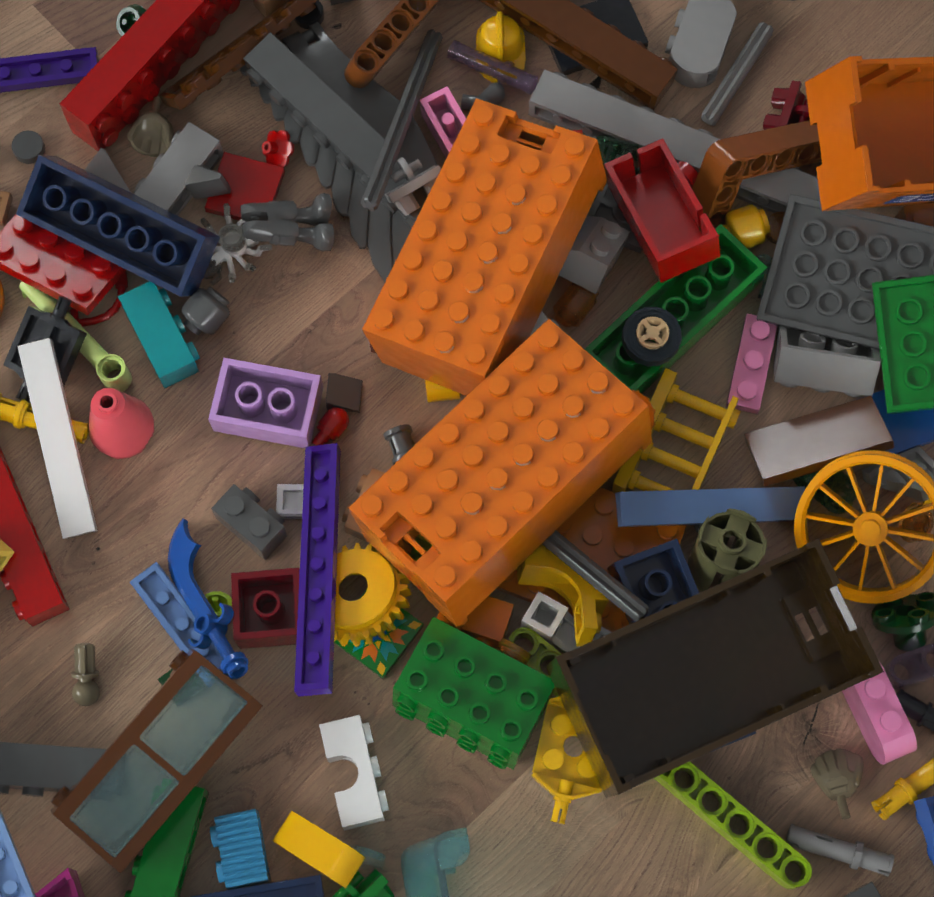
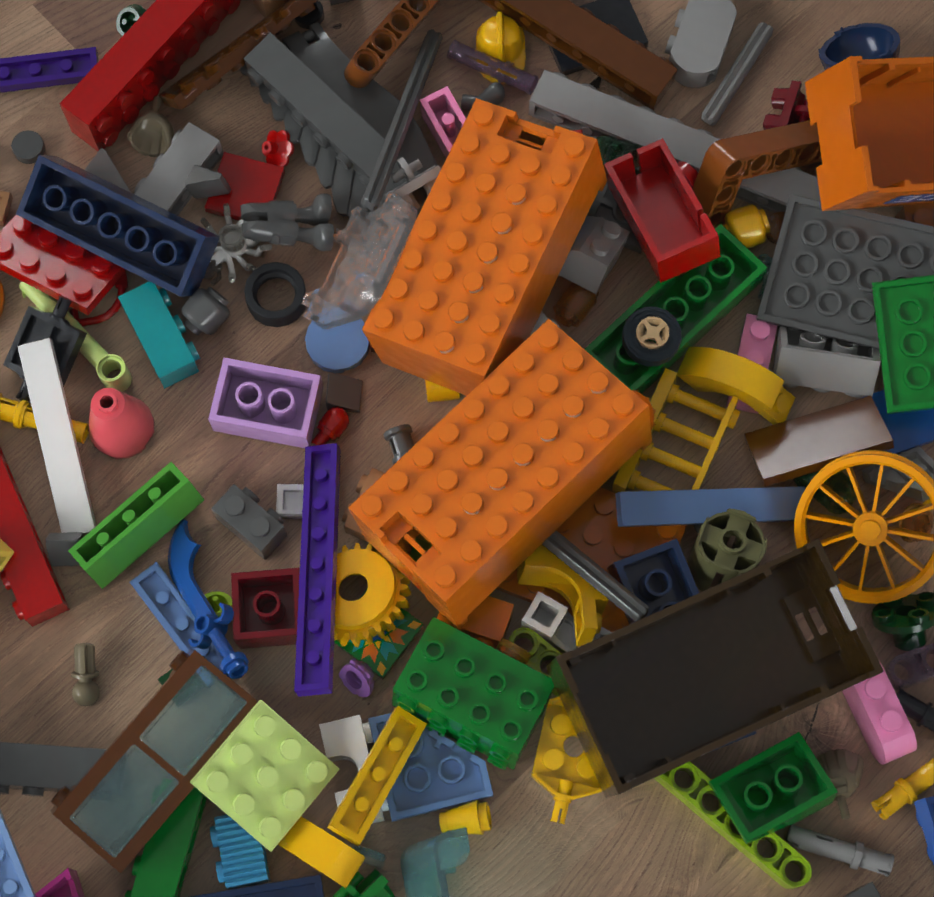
(58, 546): none -> dark grey slope
(136, 525): none -> bright green brick
(265, 775): none -> yellowish green plate
(268, 272): none -> black tyre
(337, 347): none -> medium blue tile
(357, 677): none -> medium lavender animal
(363, 264): none -> clear tile
(377, 776): none -> yellow plate
(434, 775): none -> medium blue plate
(473, 816): none -> yellow cone
(736, 376): none -> yellow arch
(774, 789): none -> green slope
(863, 40): none -> dark blue cylinder

